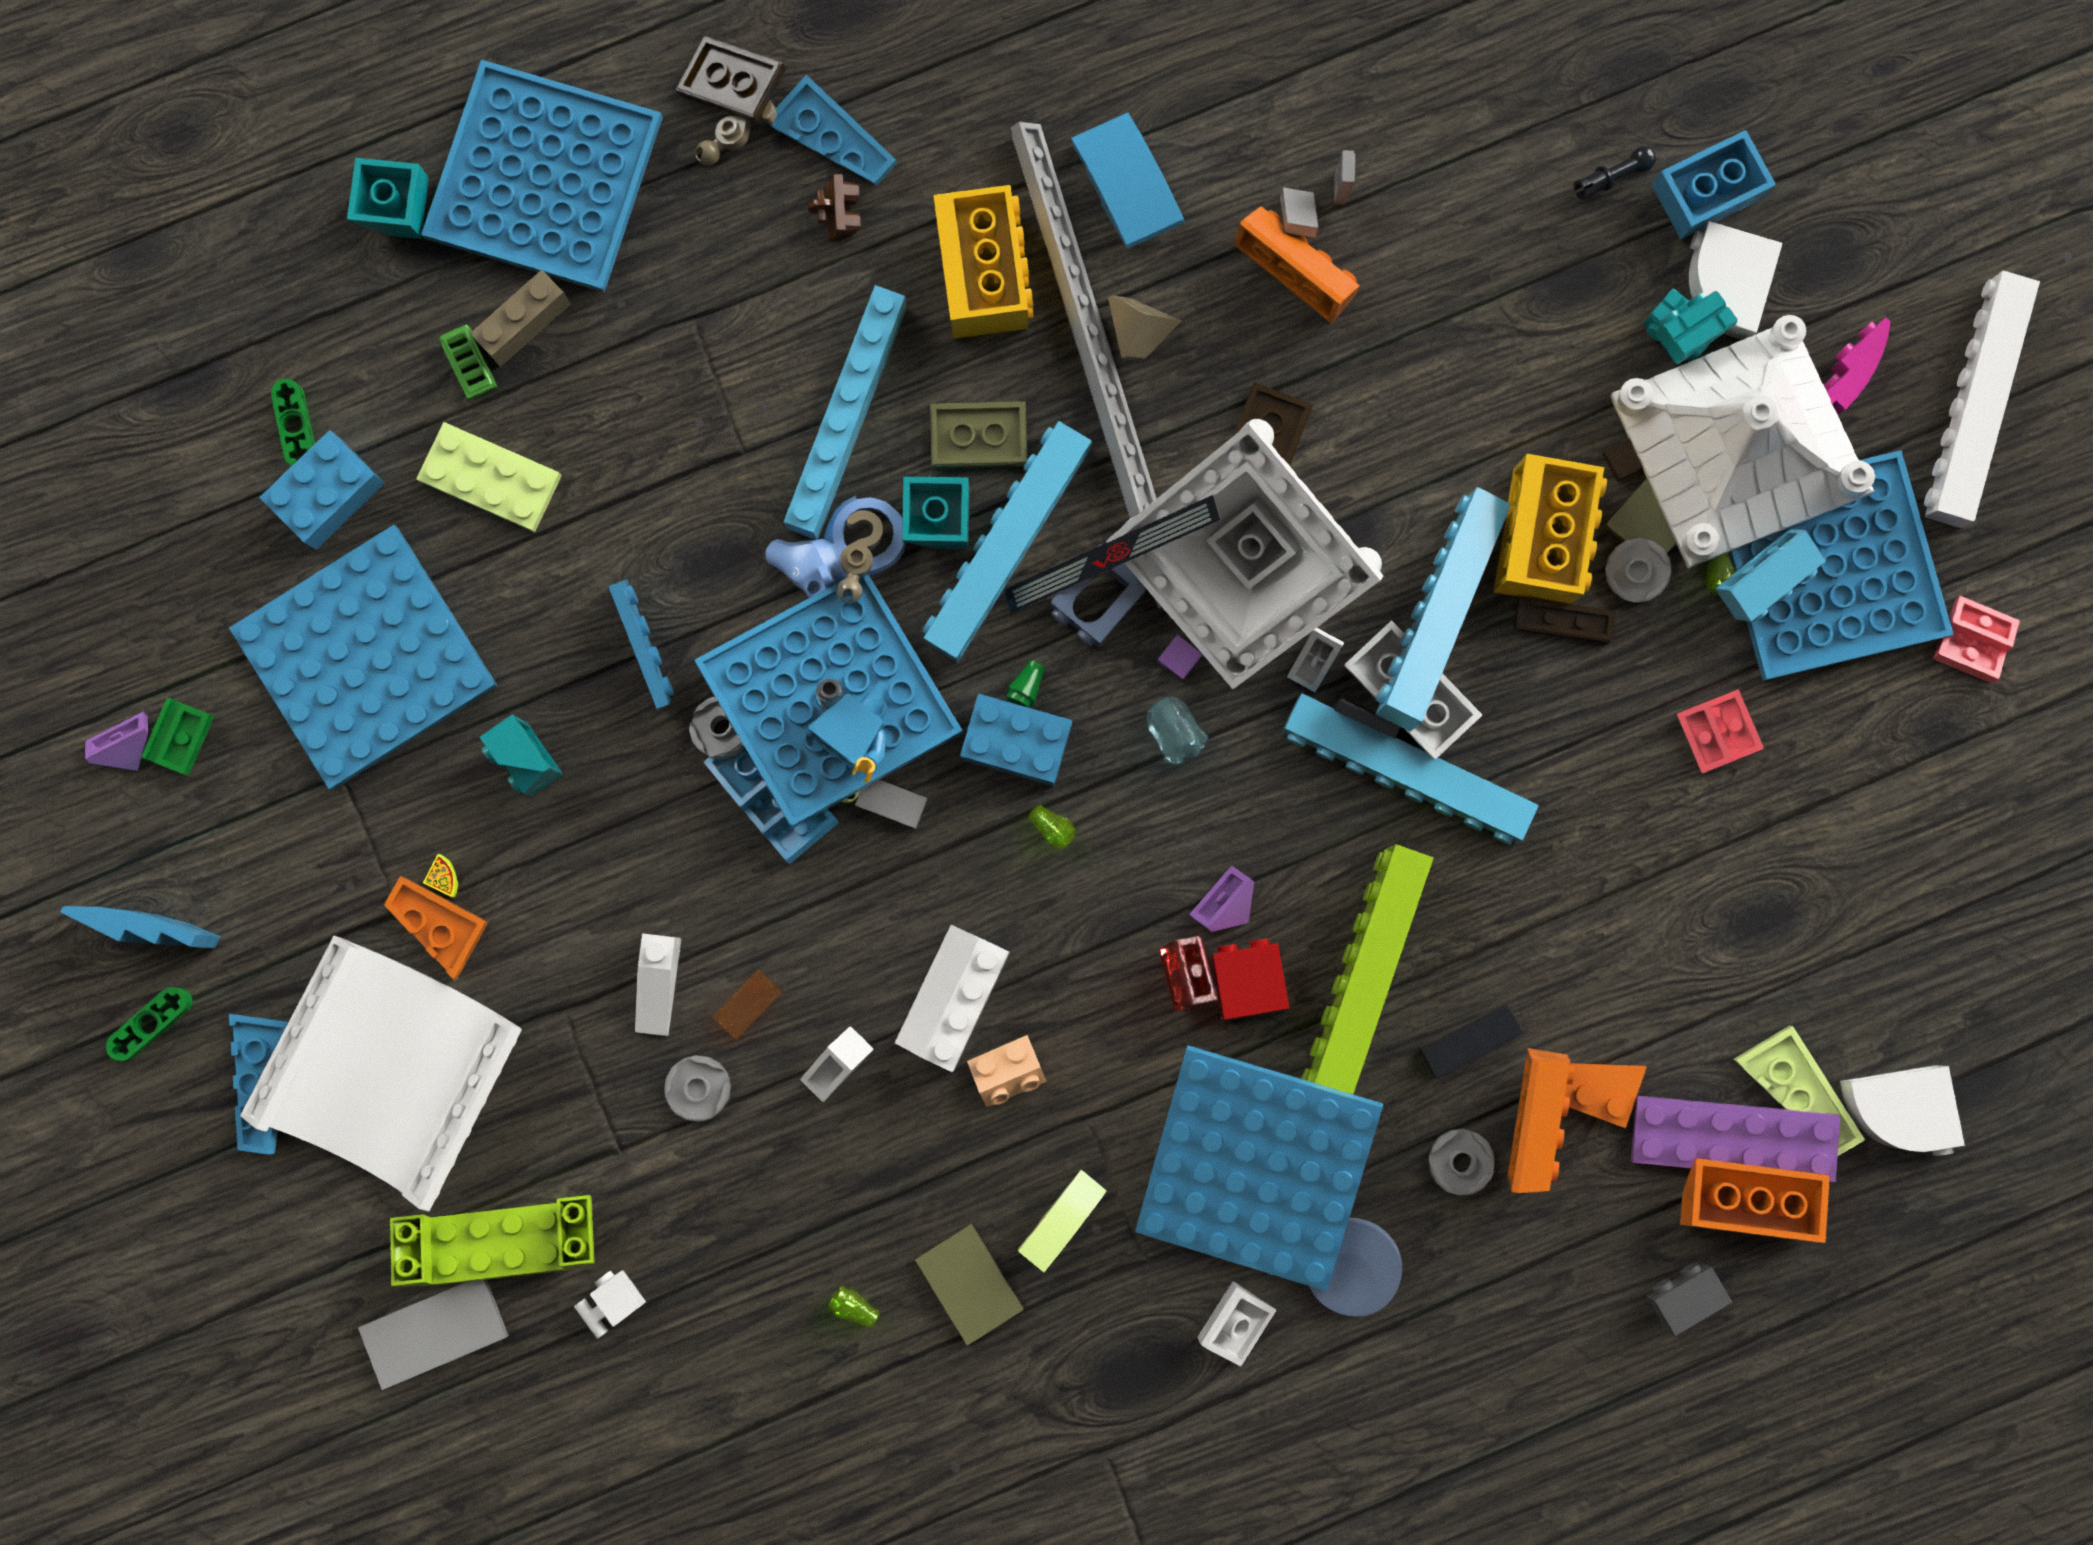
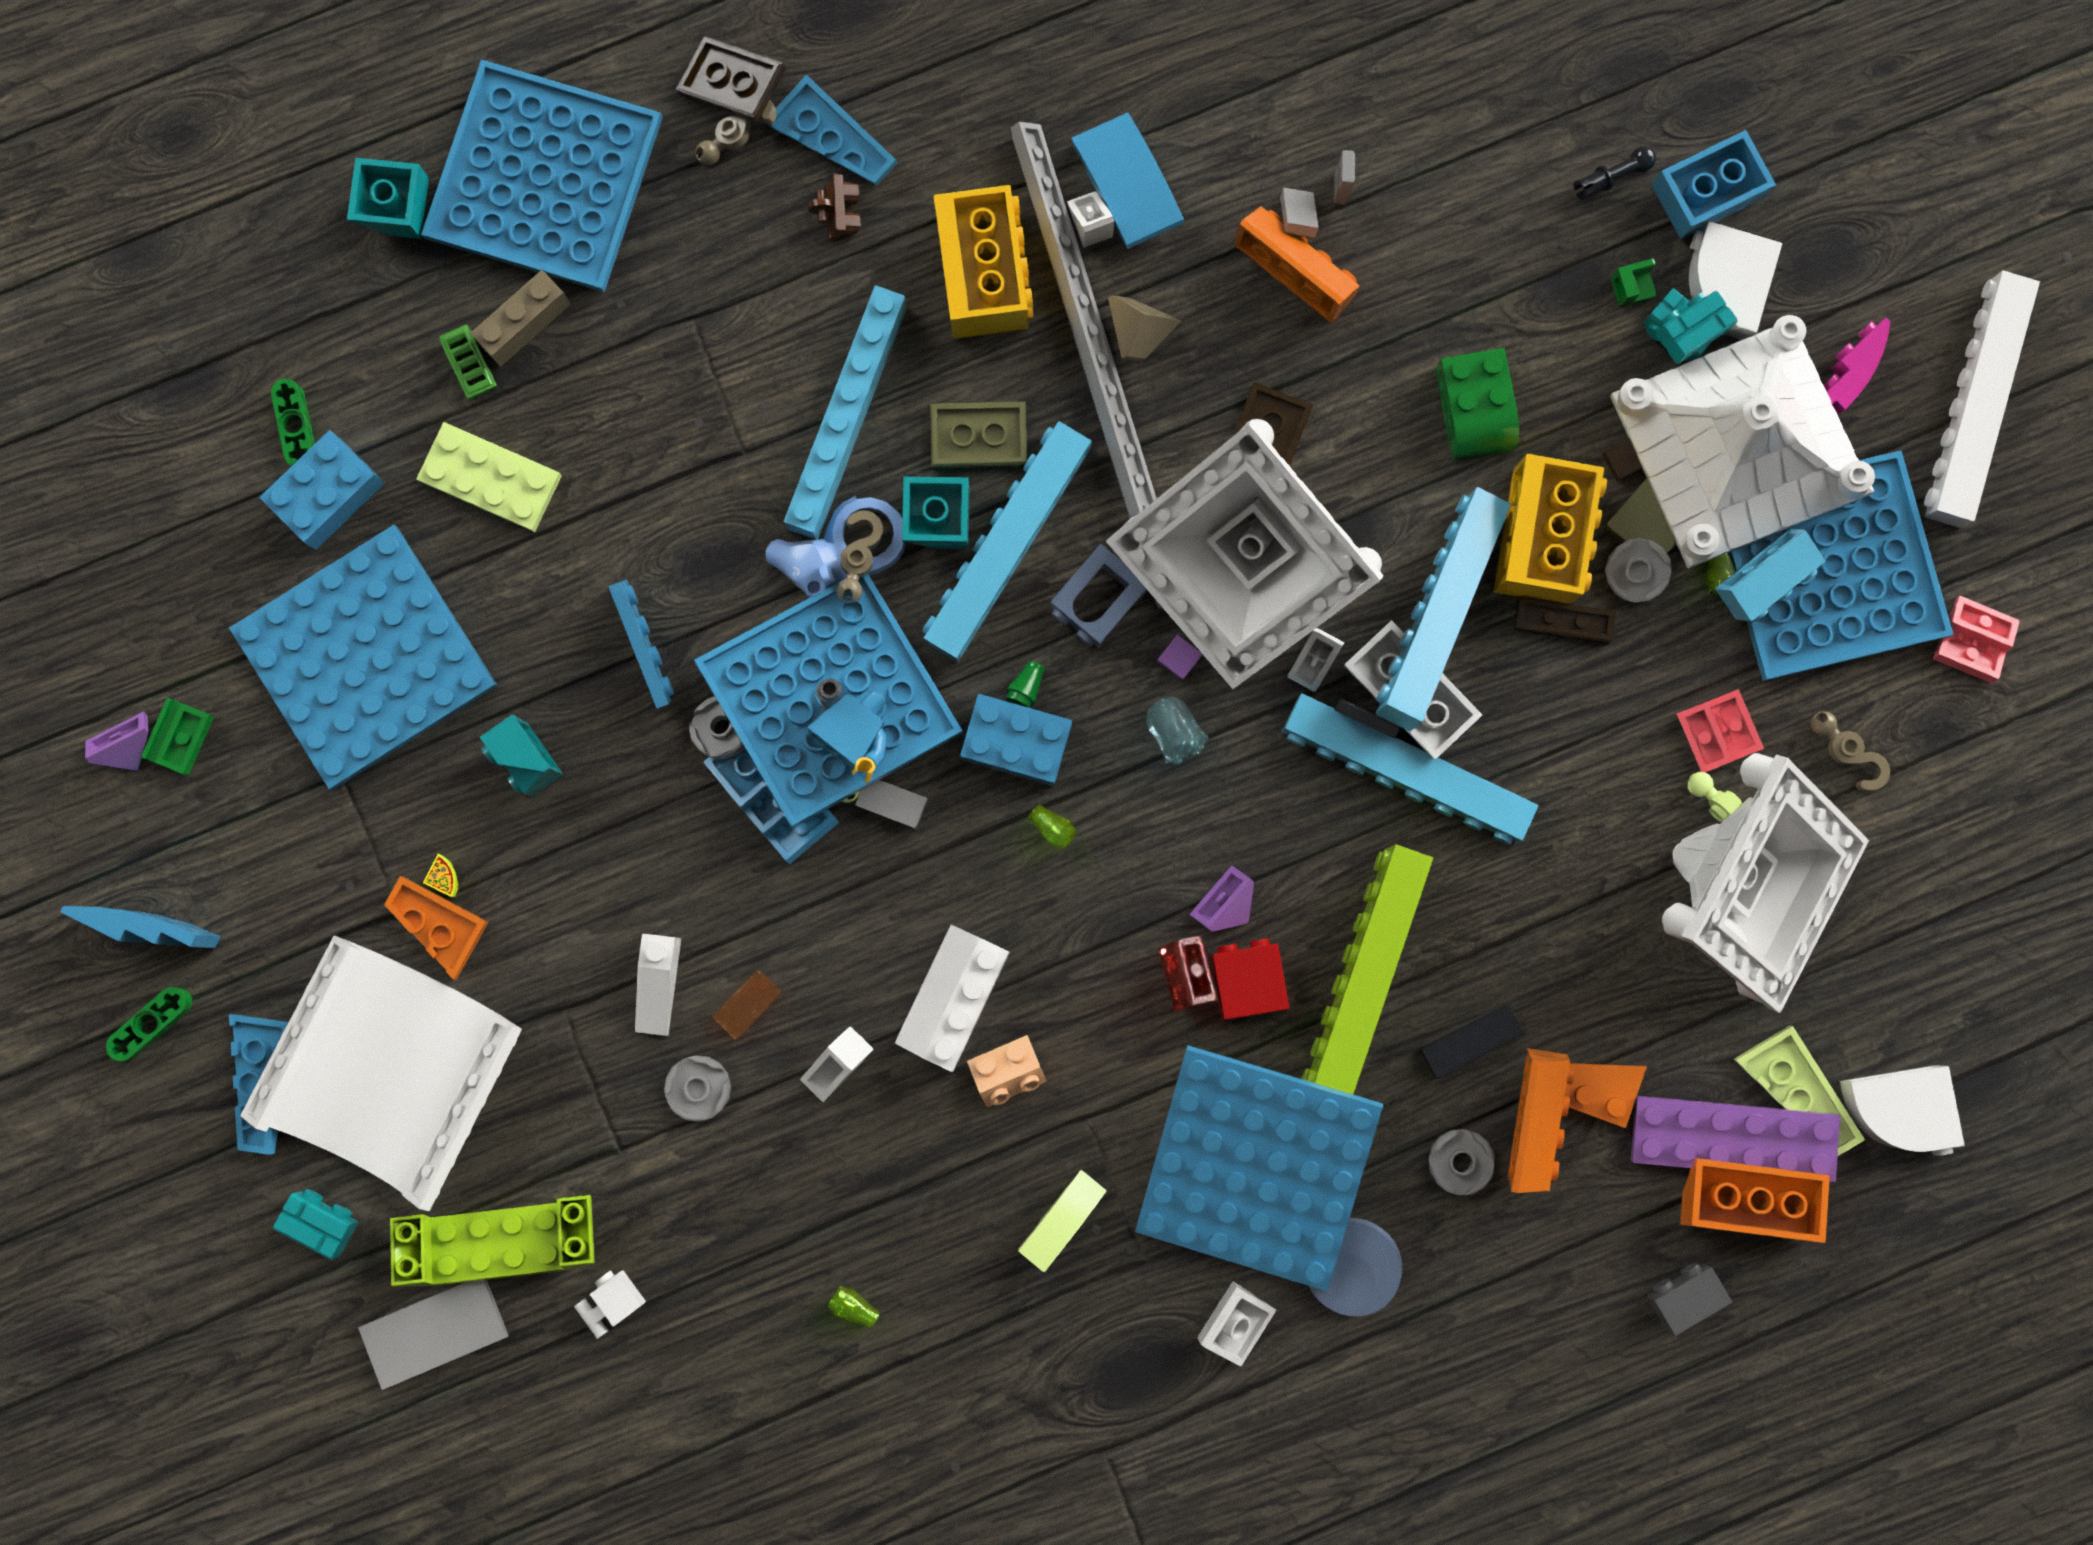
(316, 1223): none -> teal brick
(969, 1284): olive tile -> none
(1091, 218): none -> white slope
(1113, 554): black sticker -> none
(1478, 403): none -> green brick
(1634, 283): none -> green panel
(1721, 803): none -> yellowish green piece
(1765, 880): none -> white piece
(1849, 748): none -> dark tan piece

